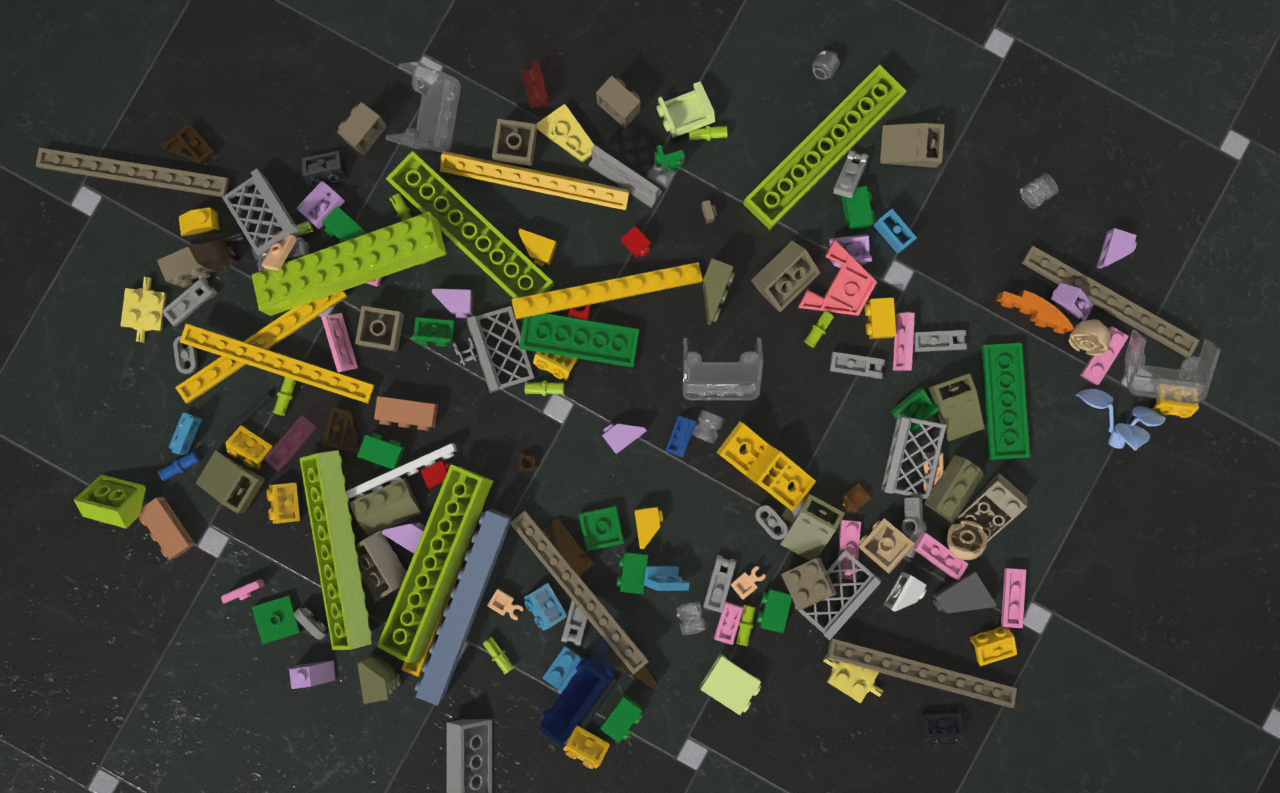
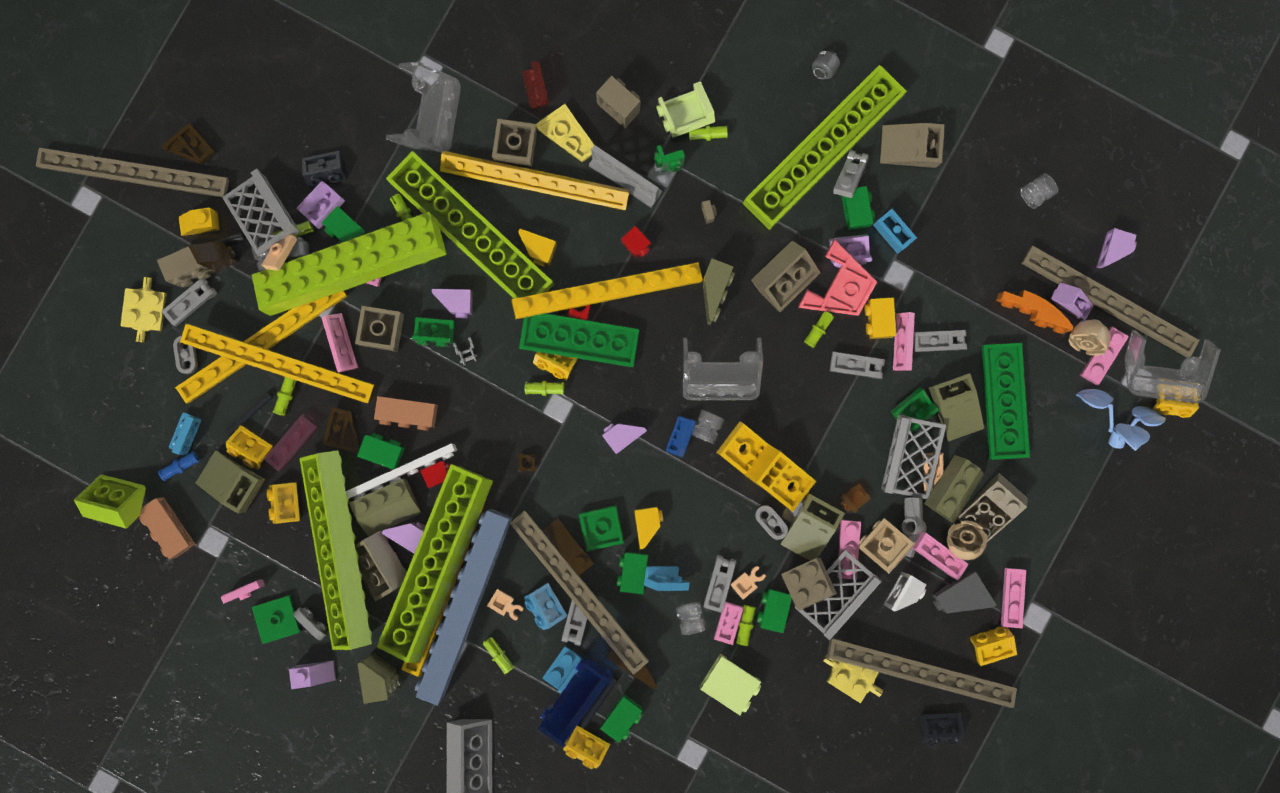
(362, 128): dark tan brick -> none
(484, 354): light grey fence -> none

